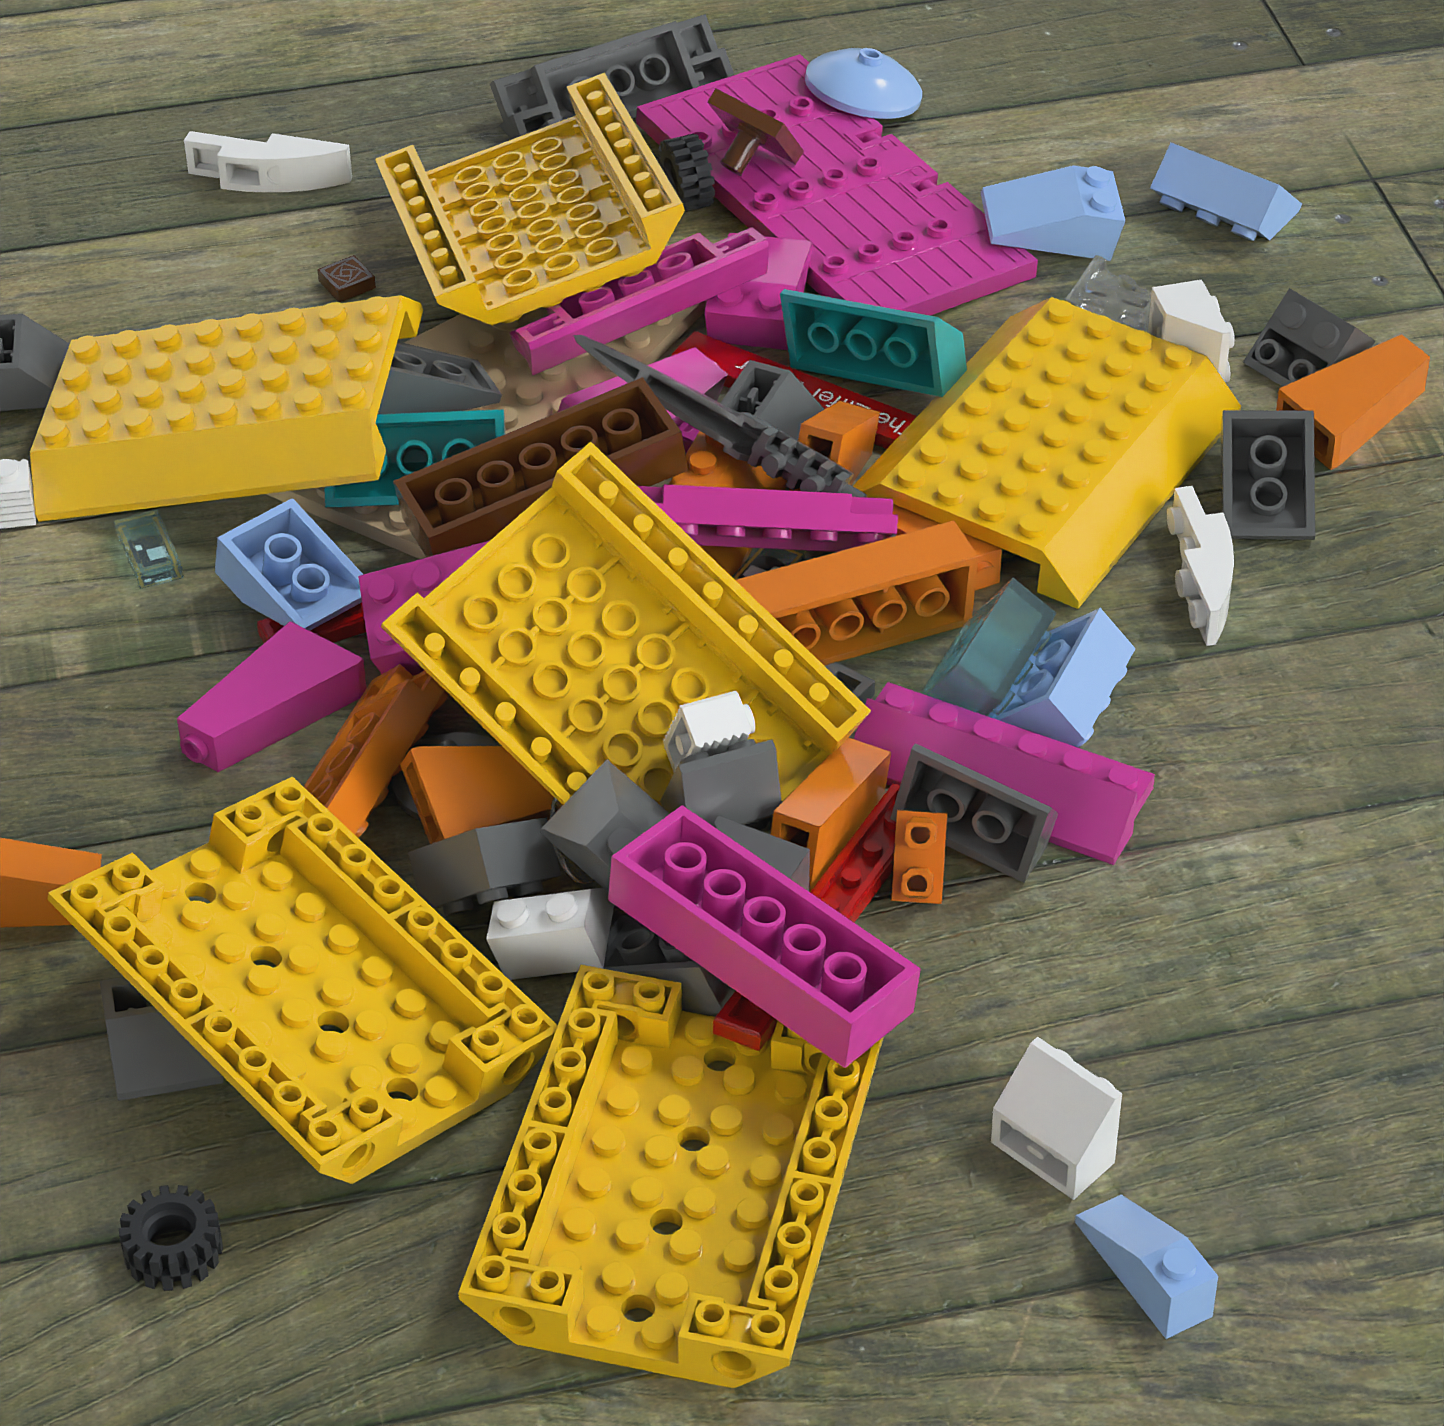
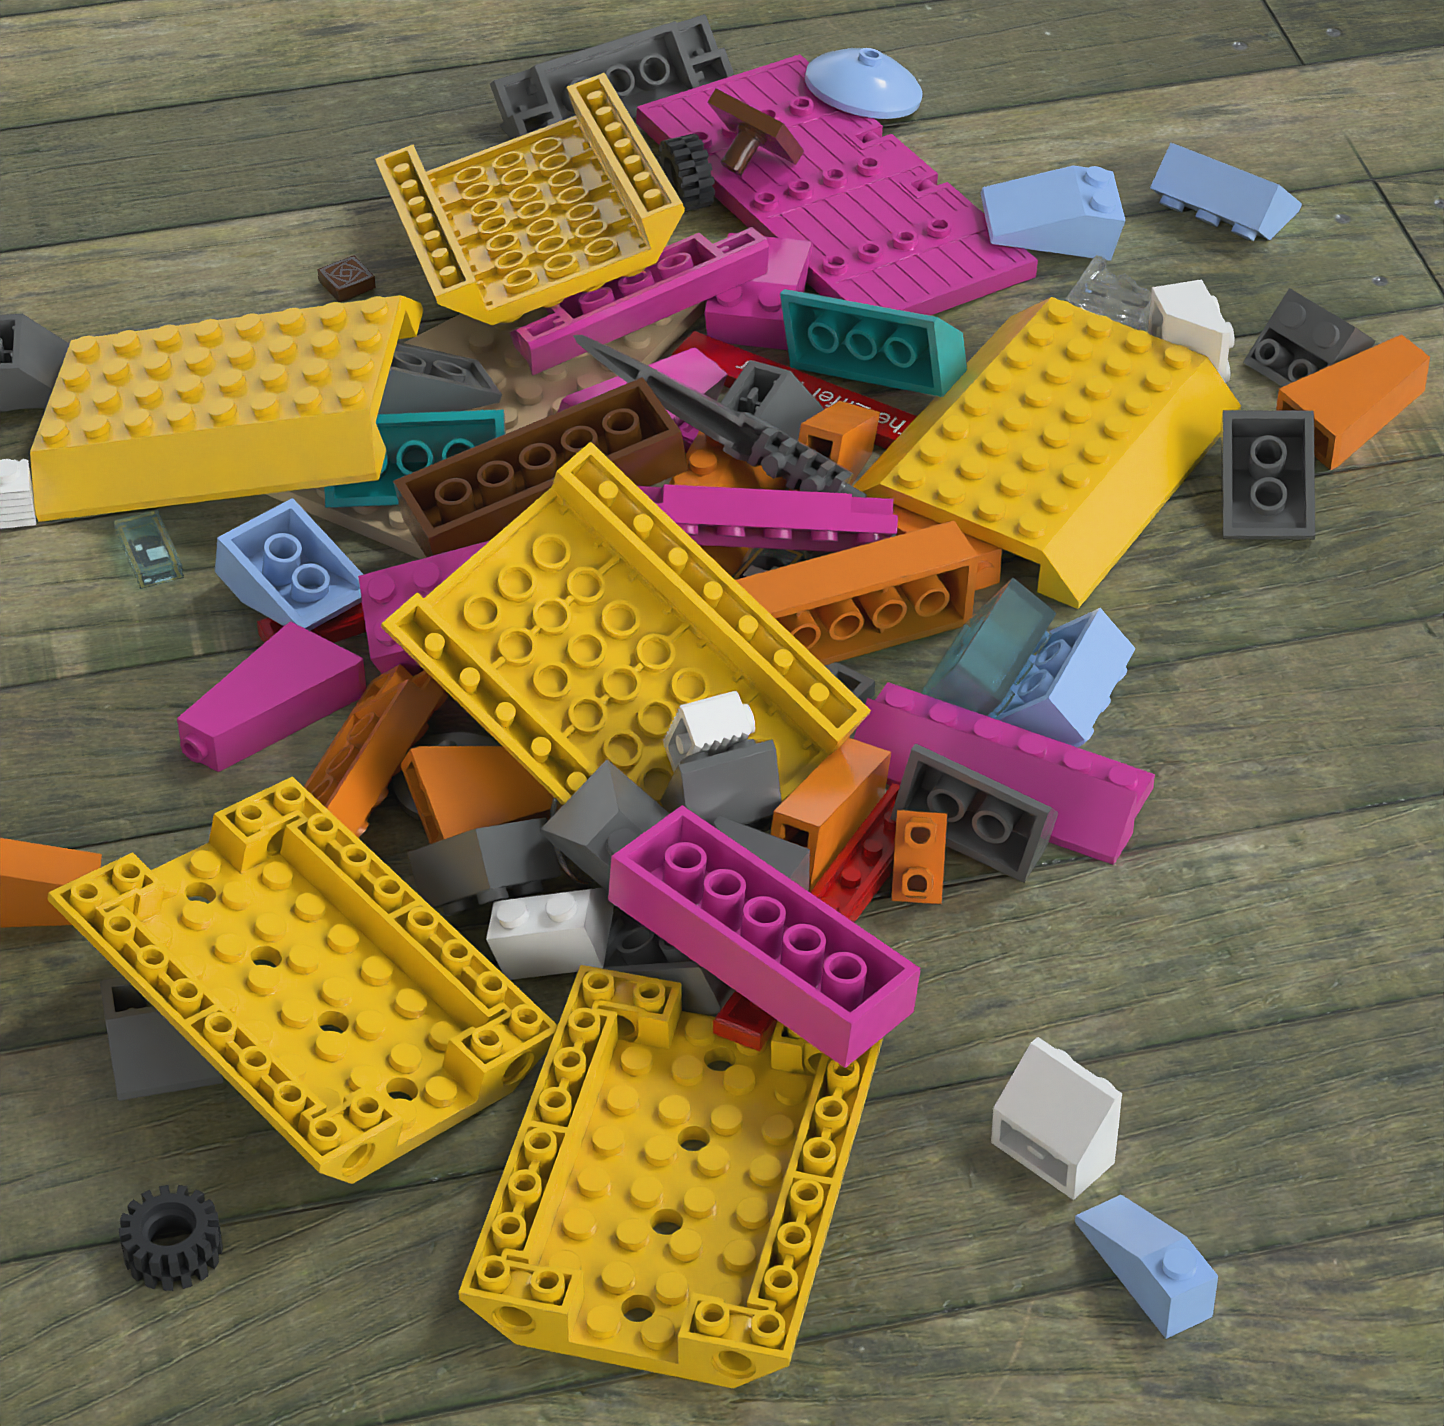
(273, 166): white slope -> none
(1206, 562): white slope -> none

